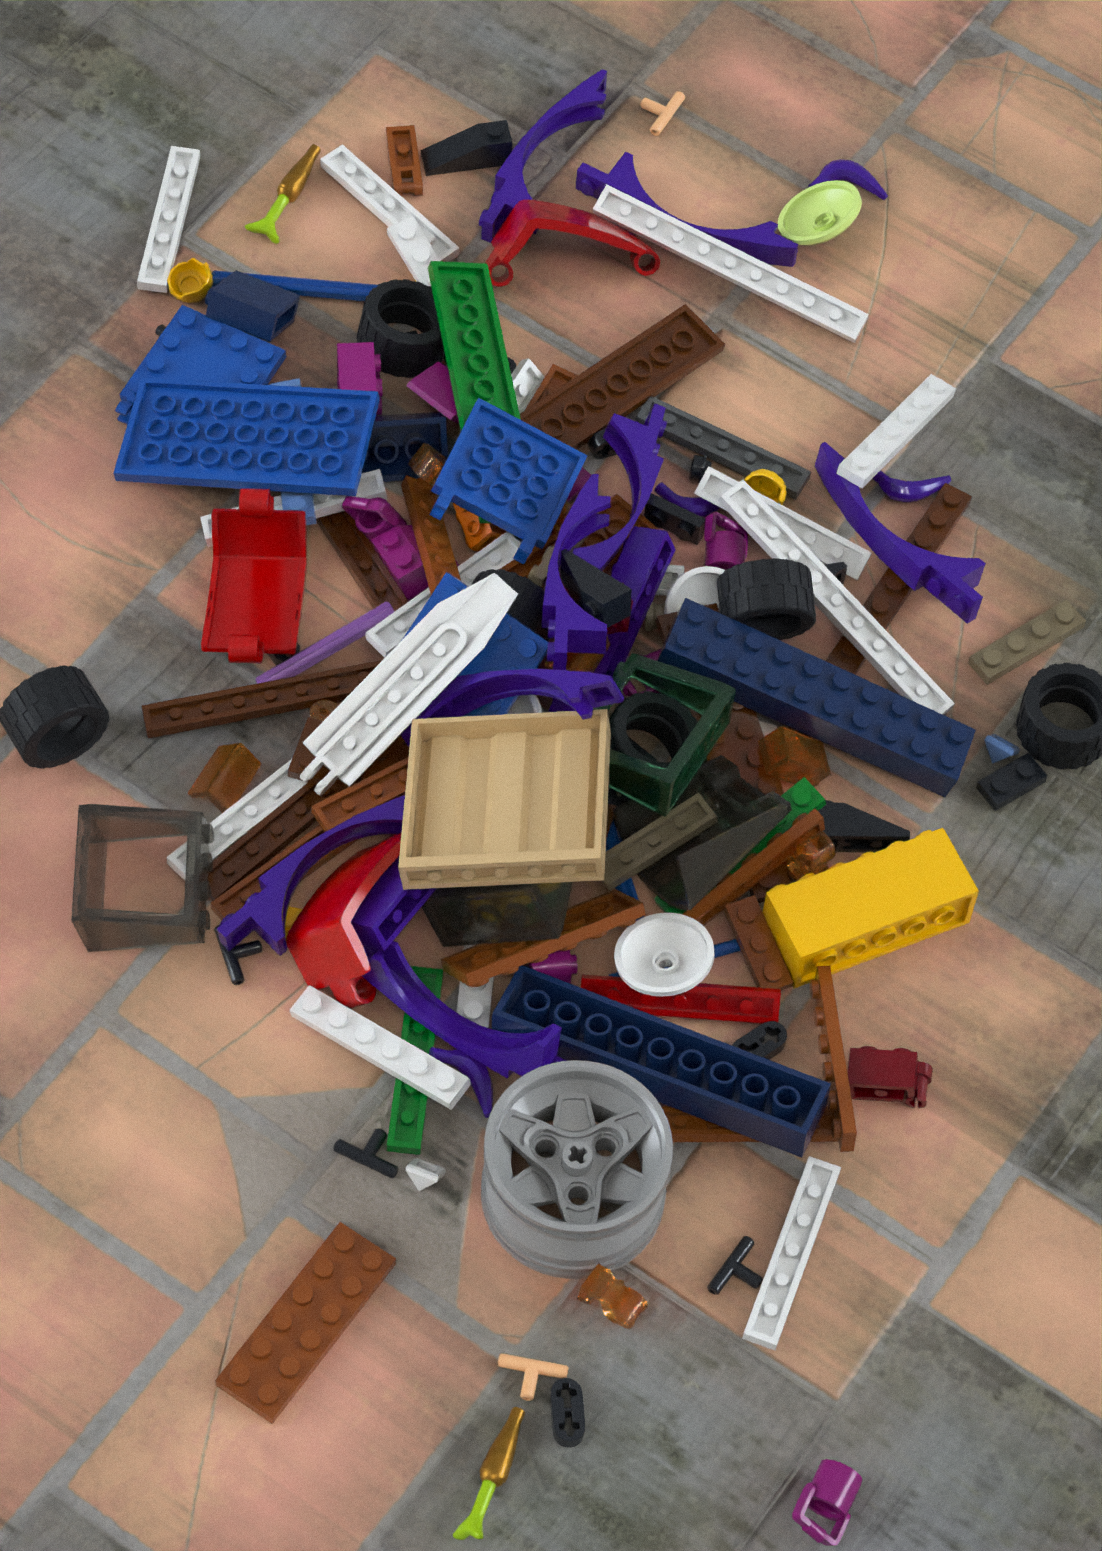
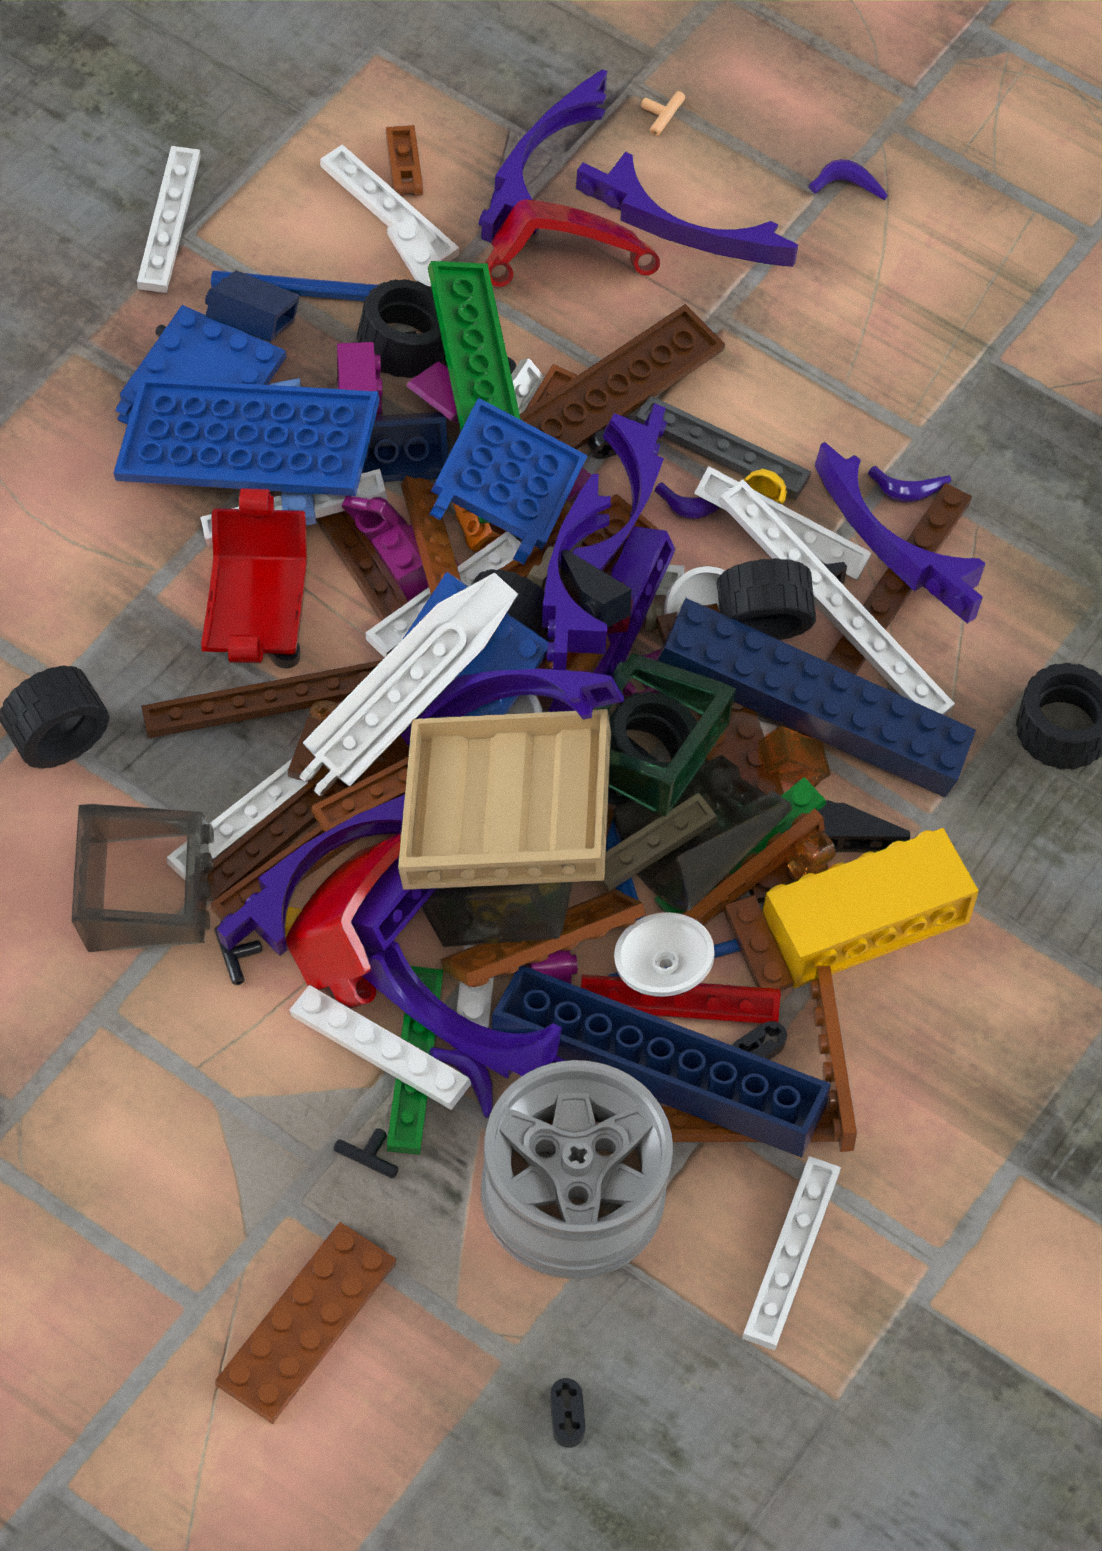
(190, 281): yellow hair -> none
(226, 775): clear orange panel -> none
(287, 192): piece -> none
(328, 645): medium lavender axle -> none
(424, 1173): white slope -> none
(427, 463): clear orange leg -> none
(471, 149): black slope -> none
(493, 1474): pearl gold piece -> none
(532, 1369): light nougat piece -> none
(619, 1302): clear orange leg -> none
(674, 519): black plate -> none
(699, 467): black plate -> none
(725, 547): magenta piece -> none
(730, 263): white plate -> none
(733, 1266): black piece -> none
(820, 213): yellowish green dish -> none
(830, 1497): magenta piece -> none
(887, 1074): dark red hinge -> none
(896, 431): white plate -> none
(1000, 748): medium blue slope -> none
(1011, 781): black plate -> none
(1026, 642): dark tan plate -> none

